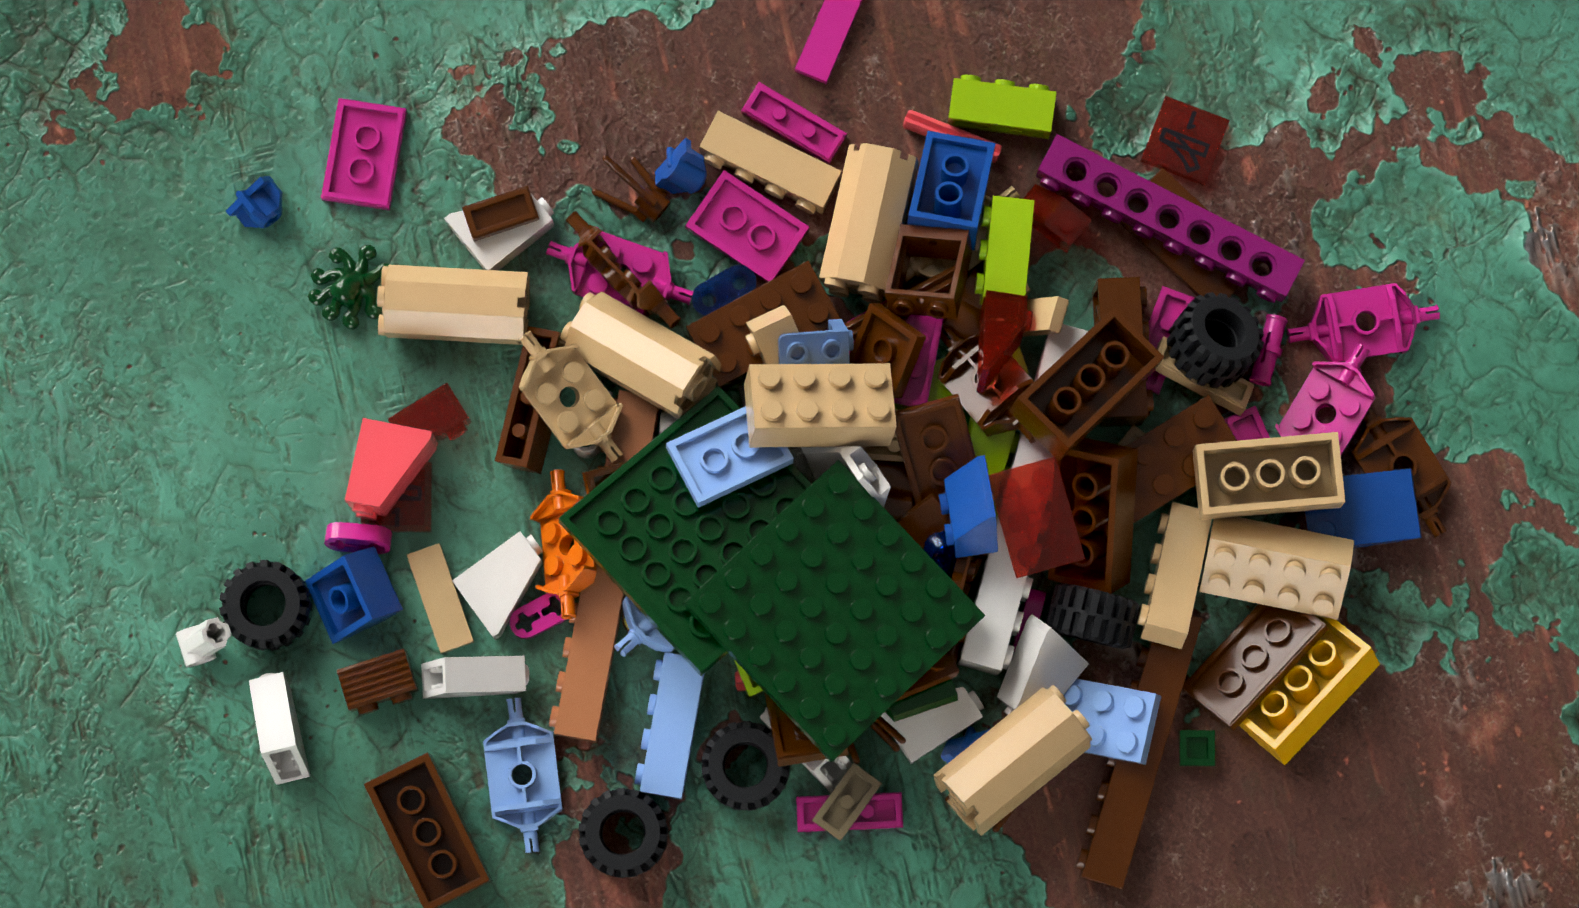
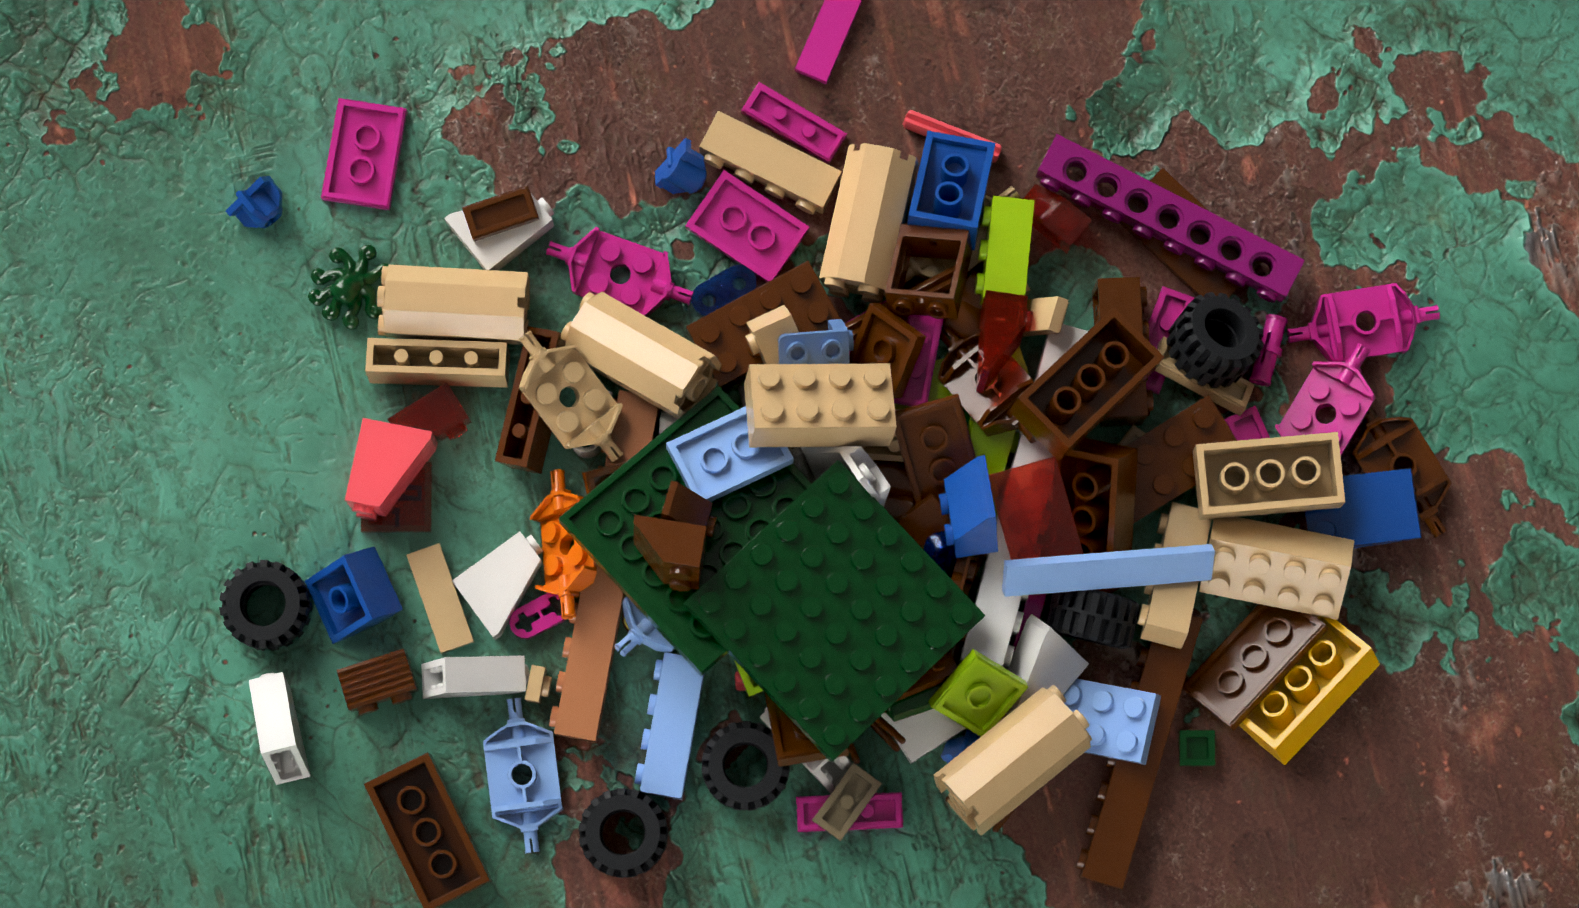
(202, 641): white piece -> none
(356, 537): dark pink beam -> none
(437, 362): none -> tan brick
(538, 684): none -> tan plate
(625, 283): reddish brown plate -> none
(651, 201): reddish brown plant -> none
(672, 550): none -> reddish brown slope
(688, 507): none -> reddish brown slope
(978, 693): none -> lime tile
(1002, 107): lime brick -> none
(1108, 570): none -> light blue tile
(1185, 140): clear red tile -> none

